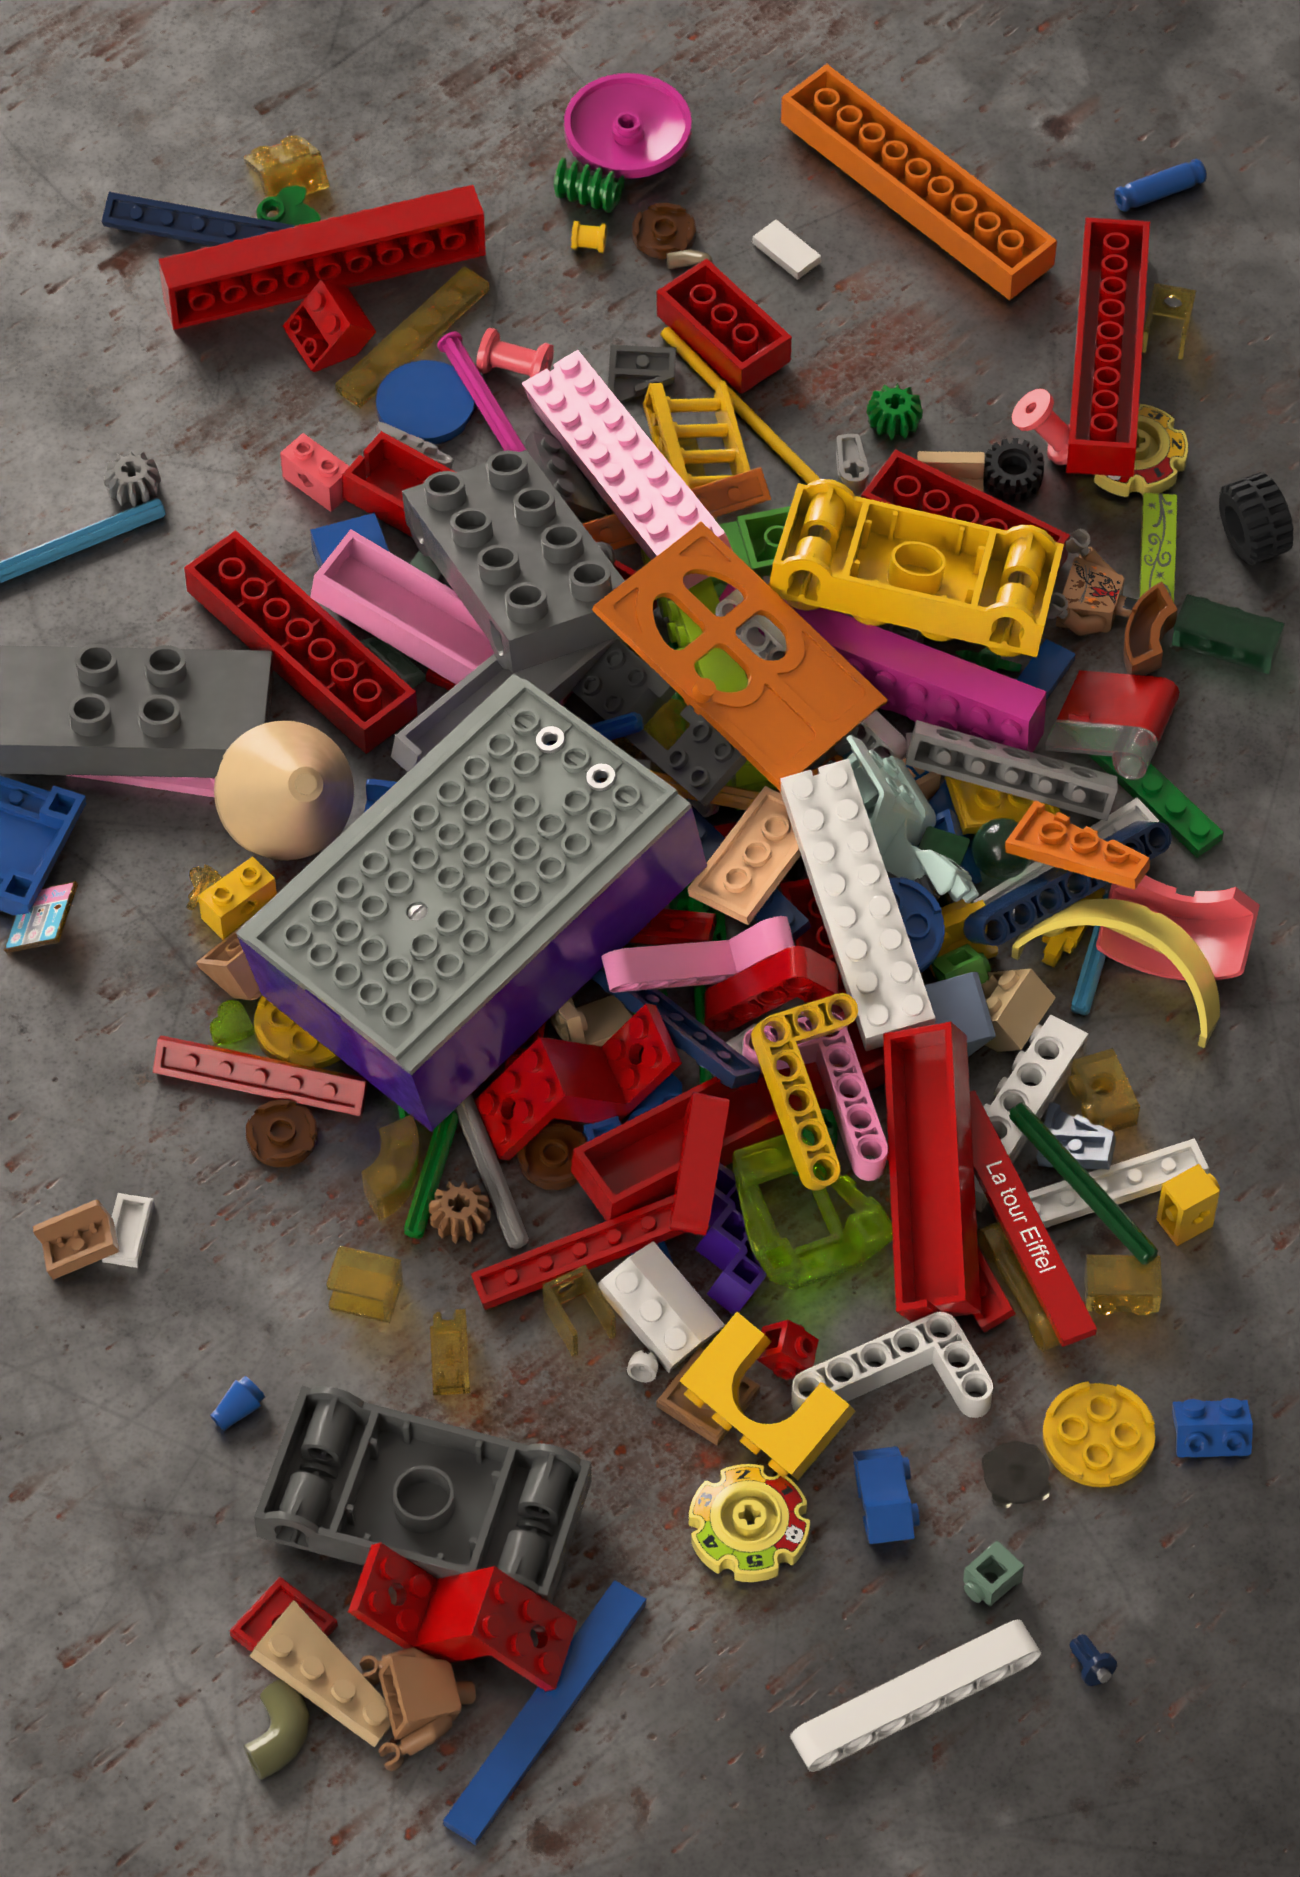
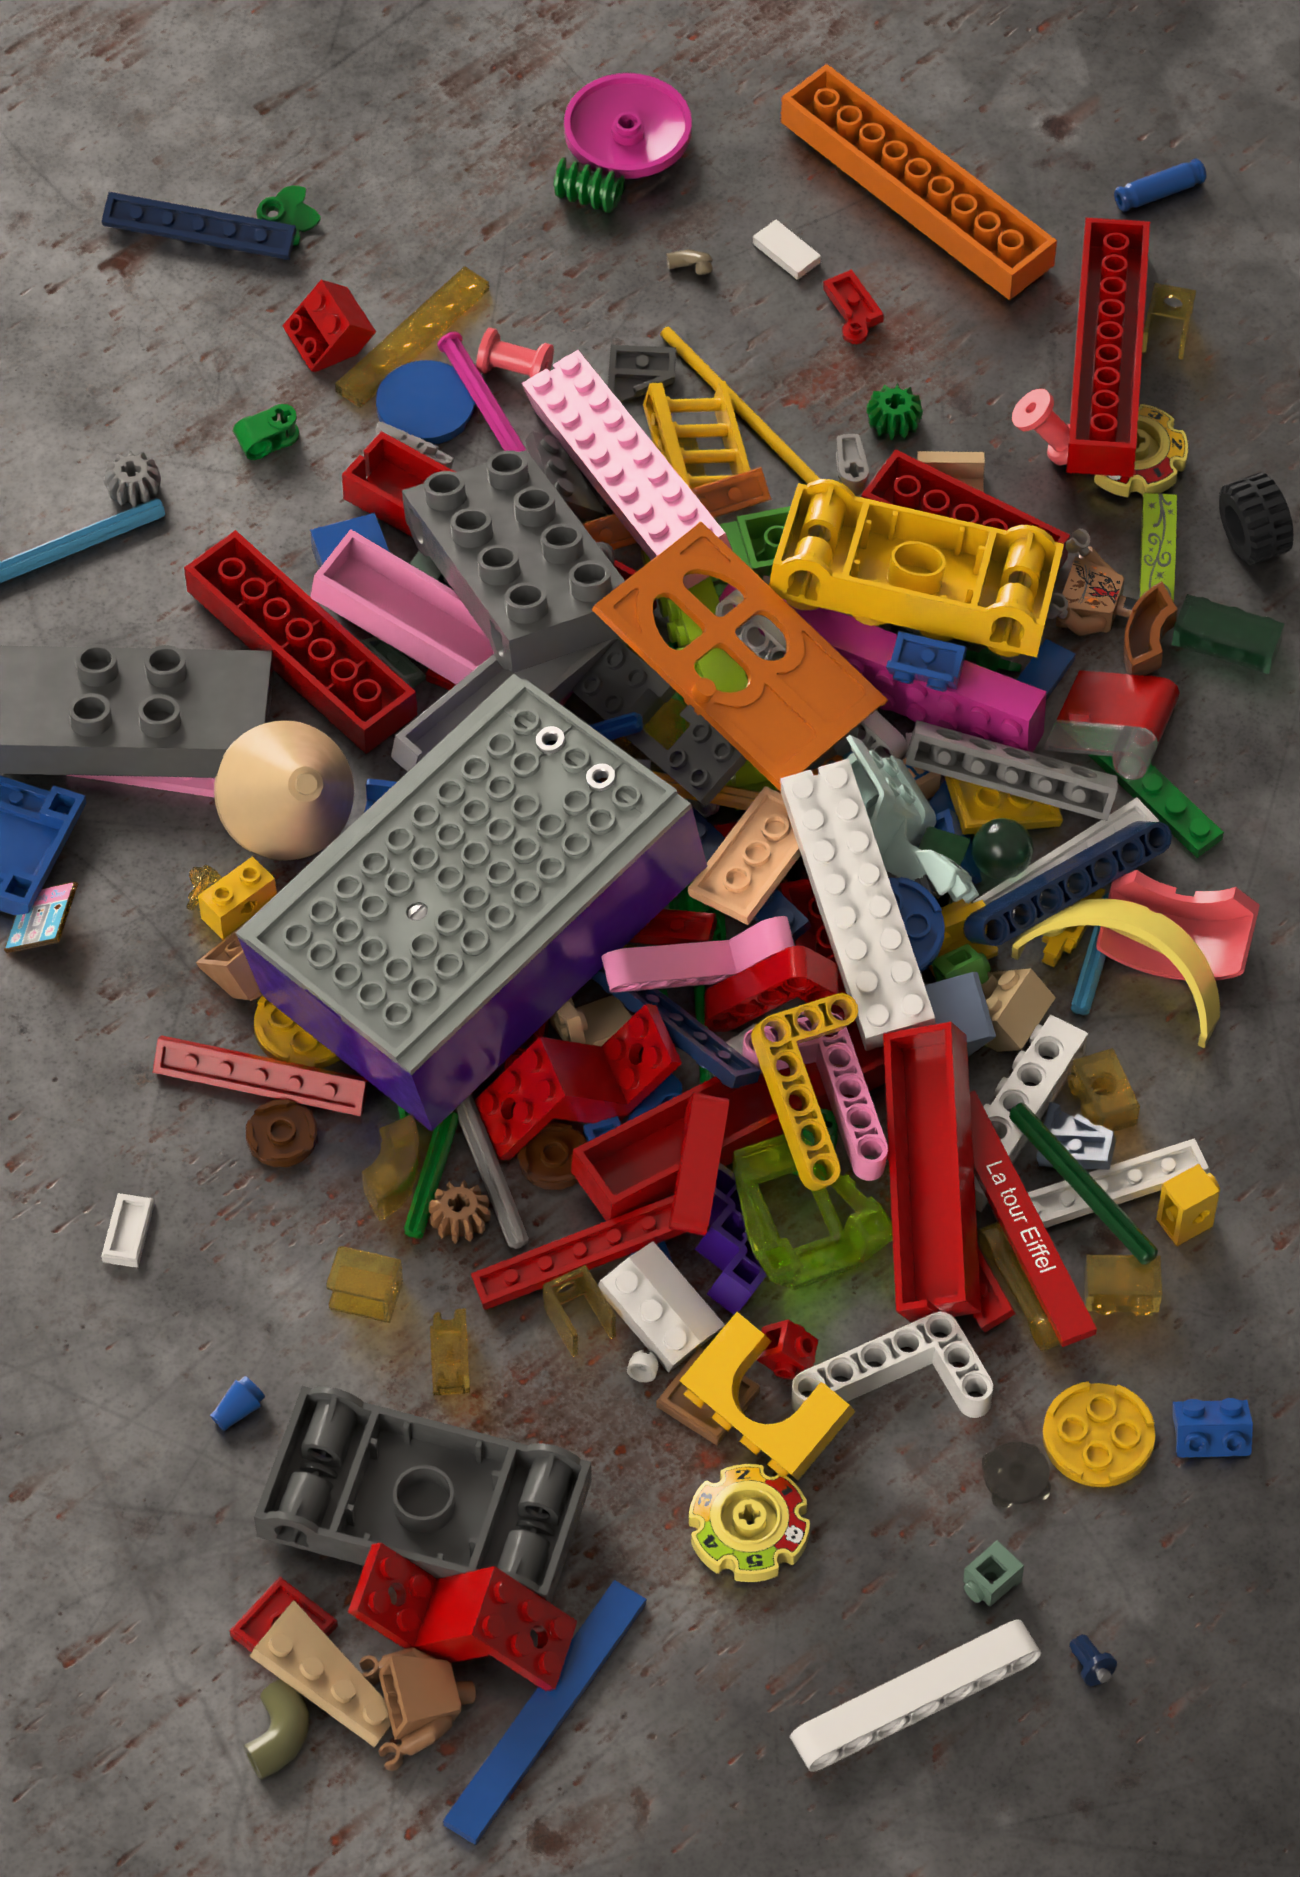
(77, 1238): medium nougat bracket -> none
(231, 1023): clear neon green tile -> none
(264, 433): none -> green piece
(288, 164): clear yellow bracket -> none
(314, 471): coral brick -> none
(340, 250): red brick -> none
(589, 236): yellow bush -> none
(663, 230): reddish brown tile -> none
(724, 326): red brick -> none
(854, 305): none -> red hinge
(885, 1496): blue brick -> none
(926, 661): none -> blue bracket
(1018, 455): black tyre -> none
(1064, 845): orange wing -> none

